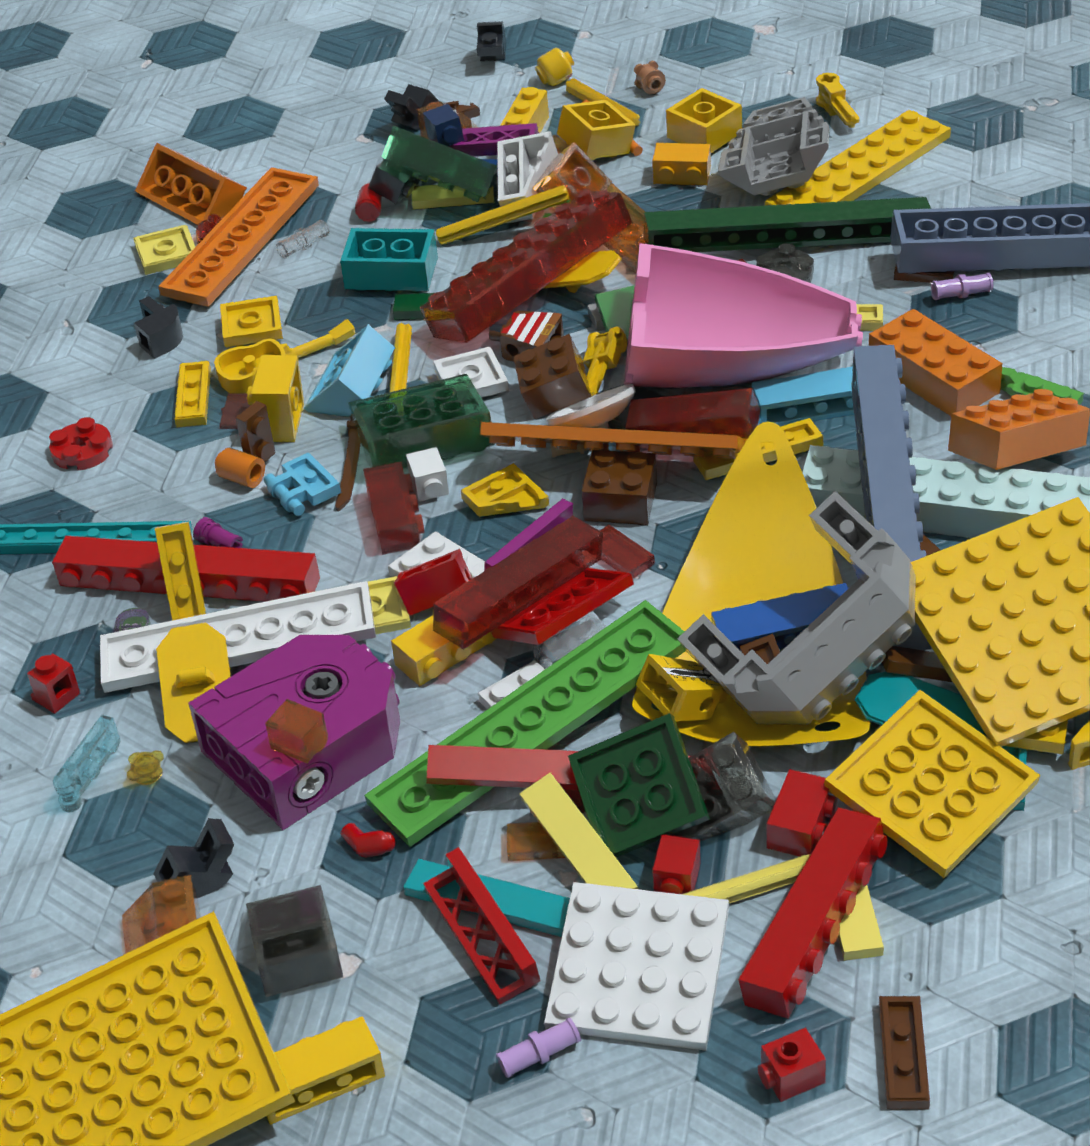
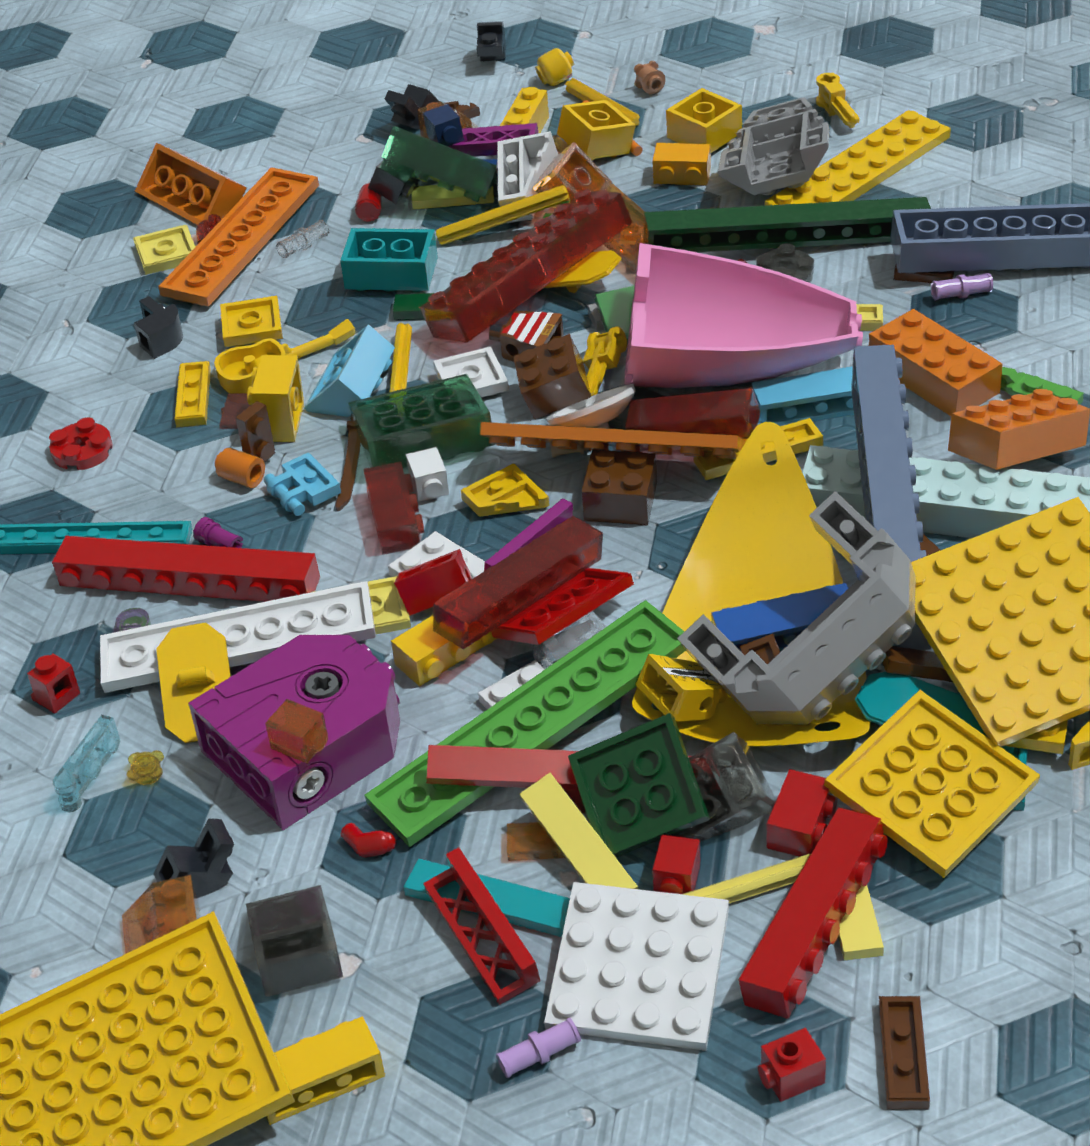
(180, 570): yellow piece -> none
(624, 553): clear red tile -> none

